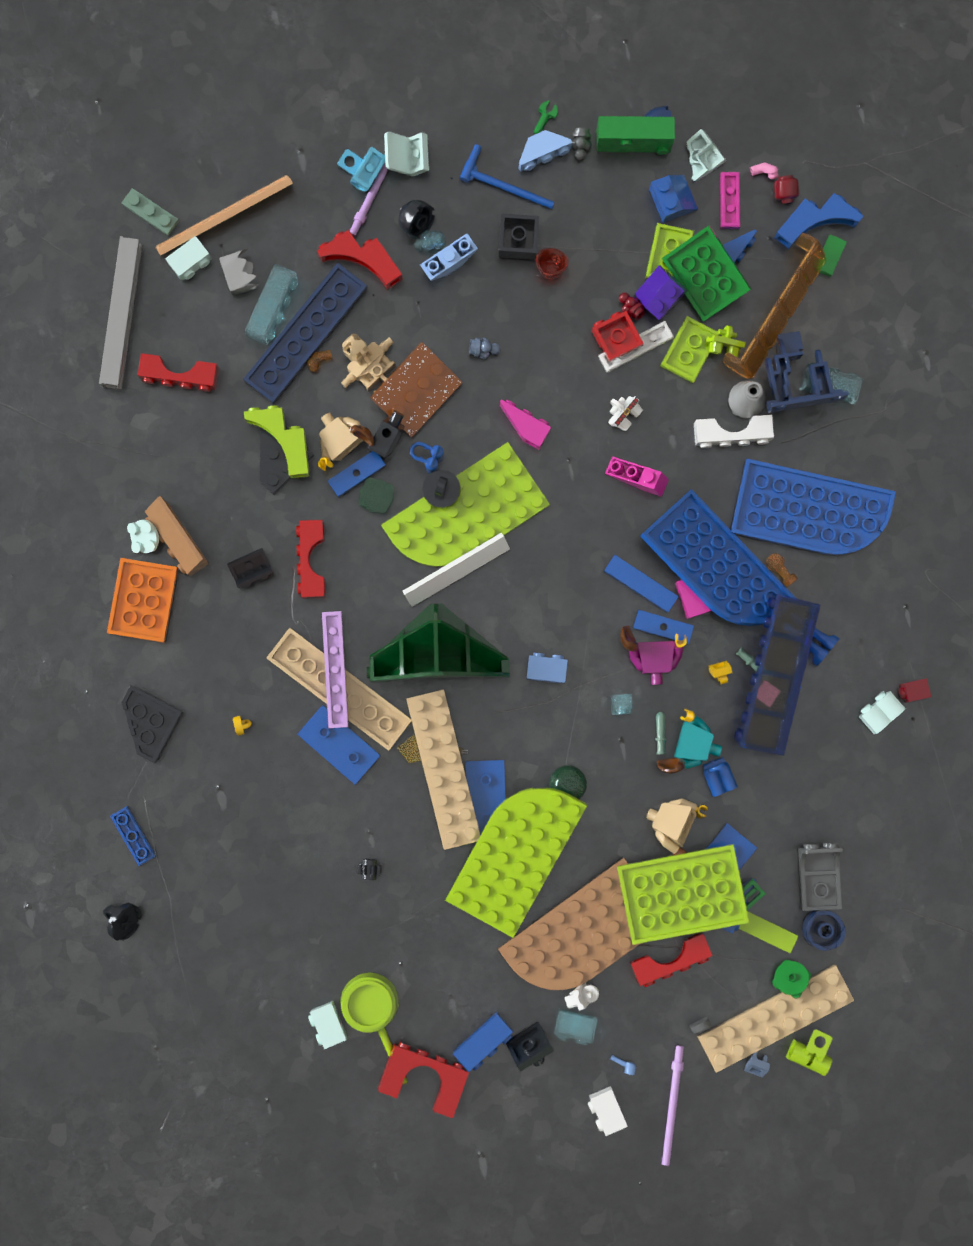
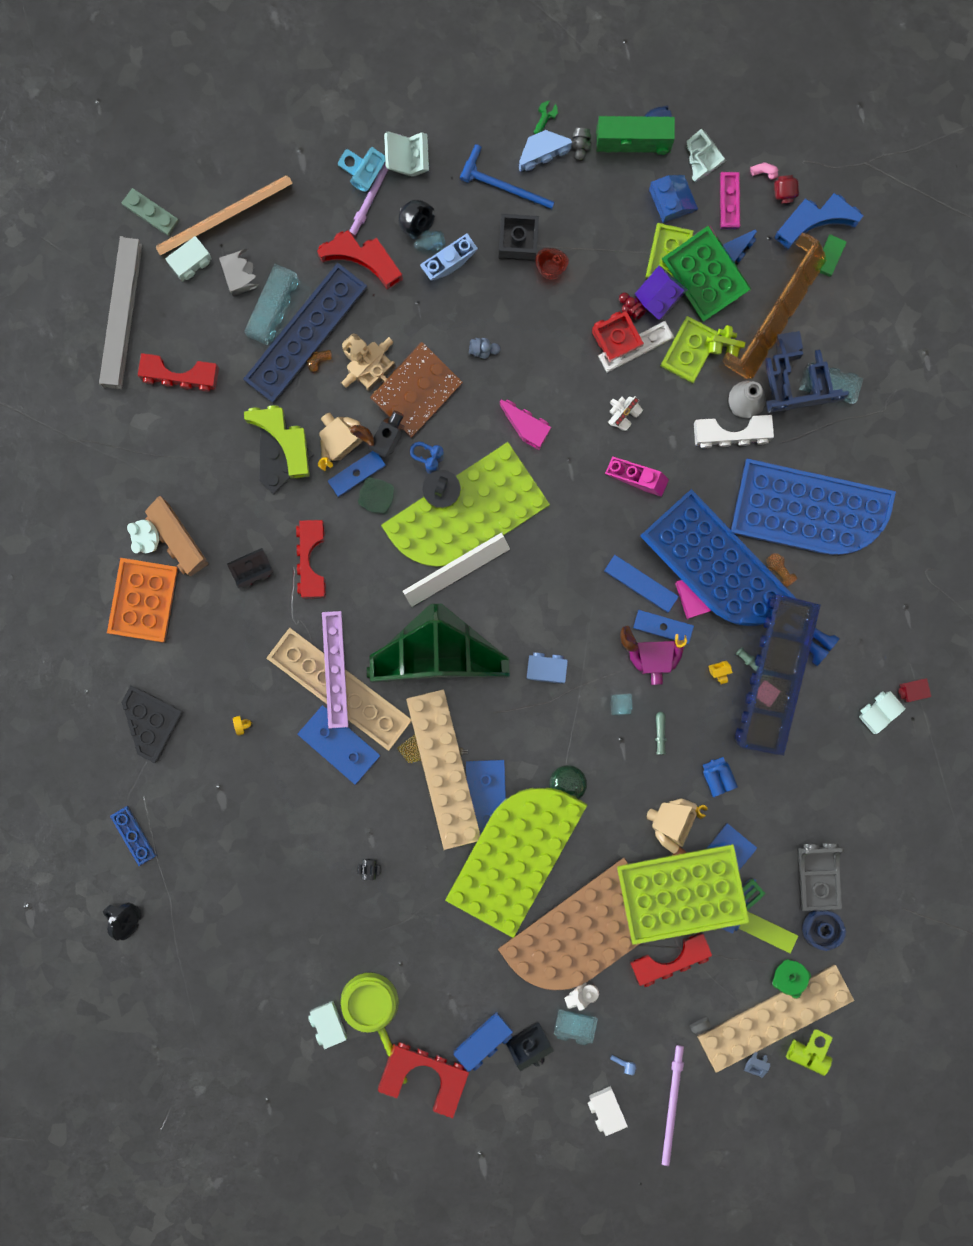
(692, 746): teal torso -> none

